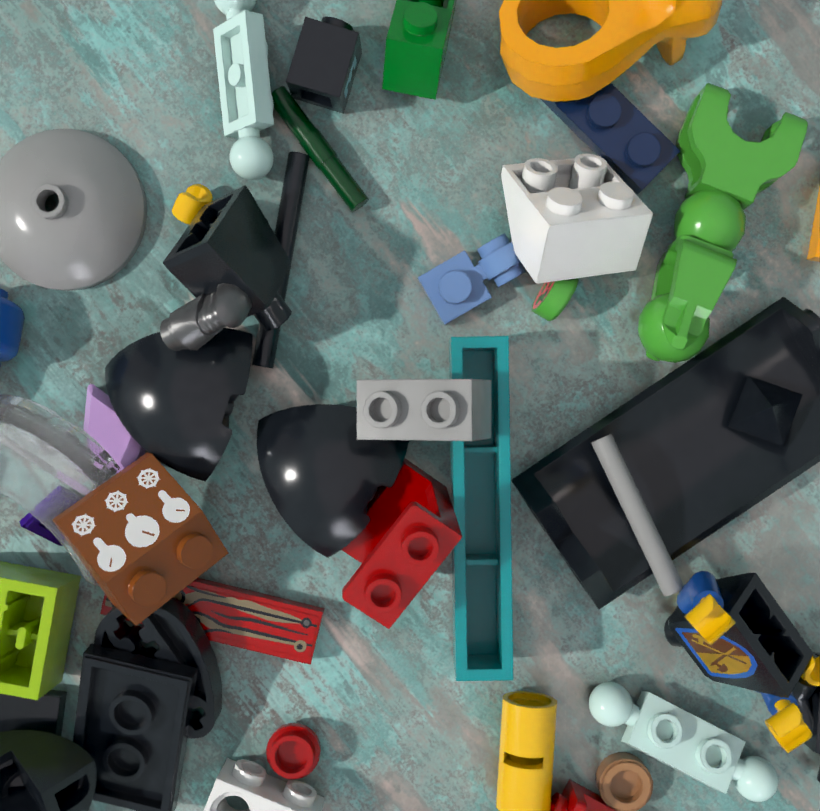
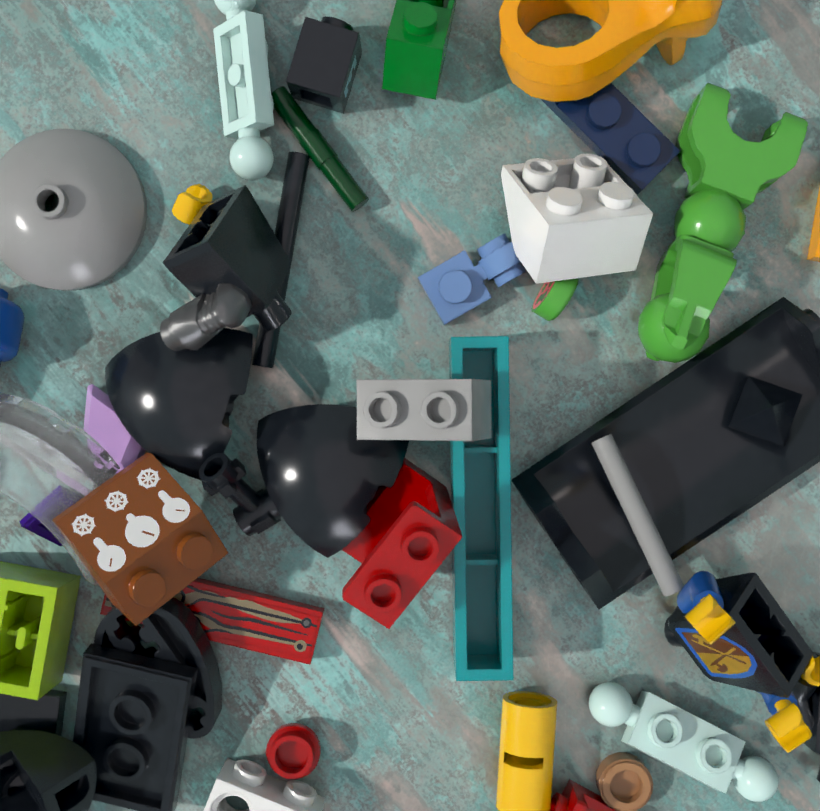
(254, 509): none -> black bar

